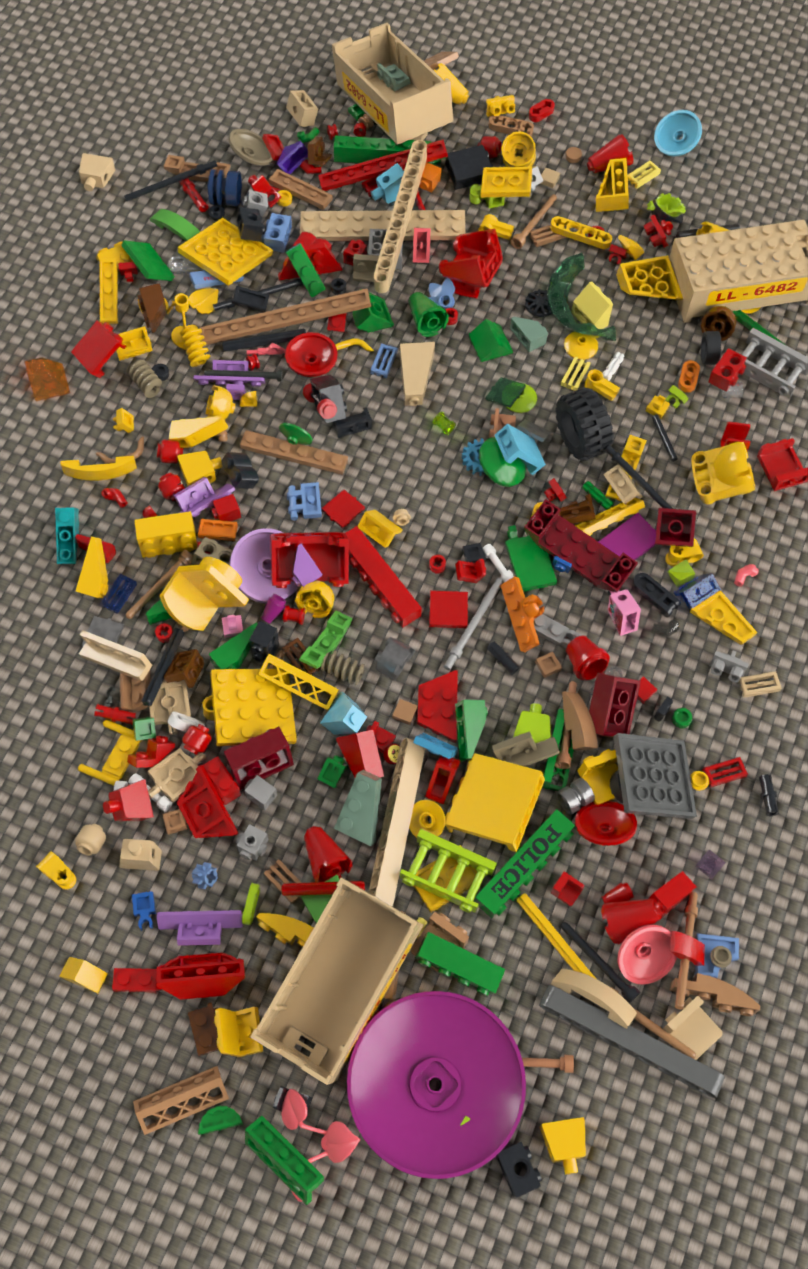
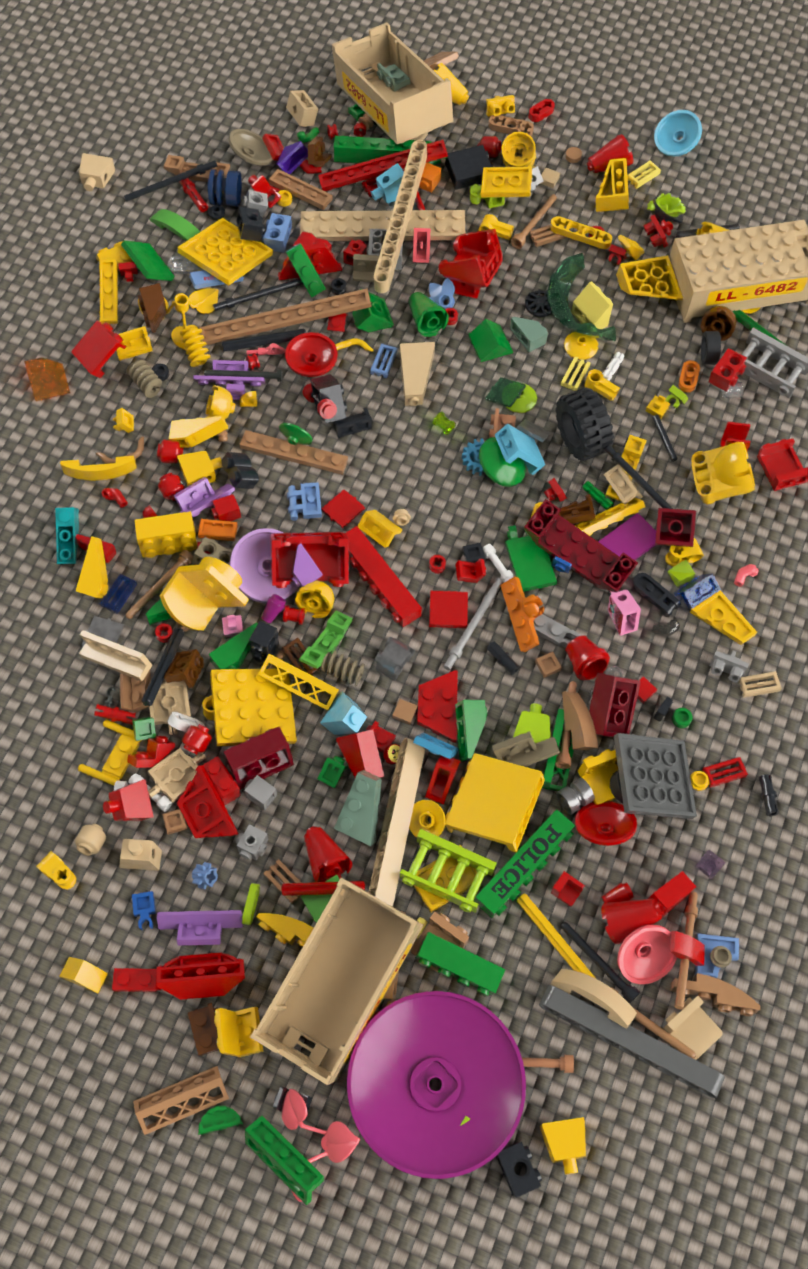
(250, 299): black tile -> none

